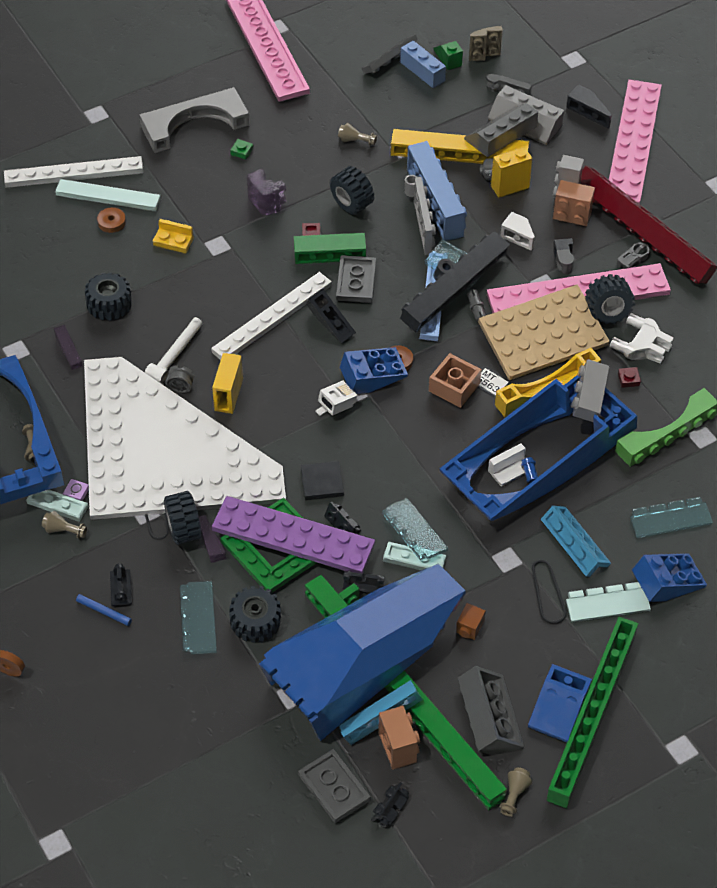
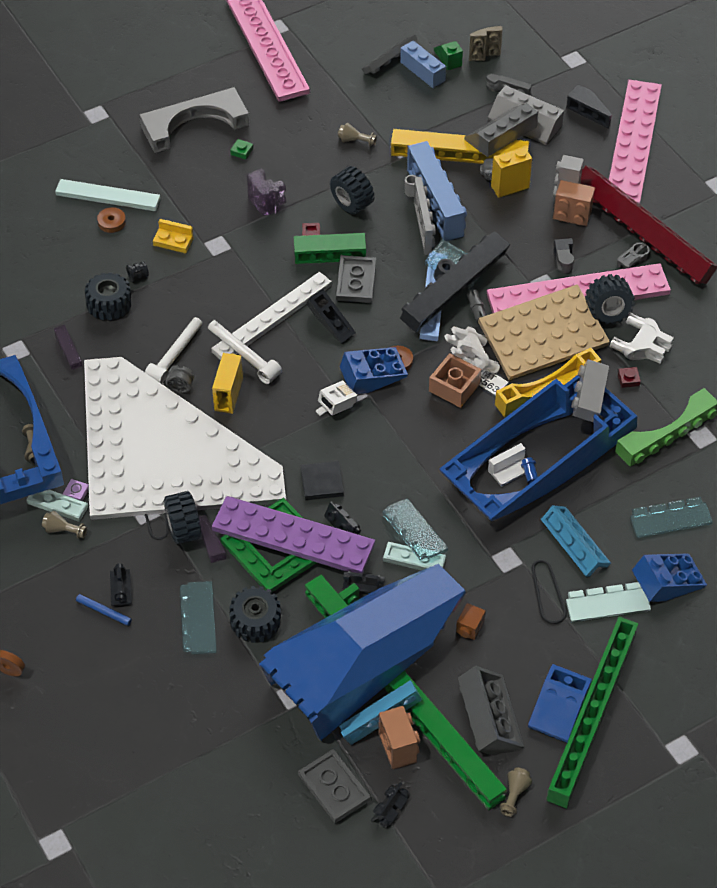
(73, 171): white plate -> none
(138, 274): none -> black bush
(267, 371): none -> white piece
(471, 349): none -> white connector
(518, 230): white slope -> none

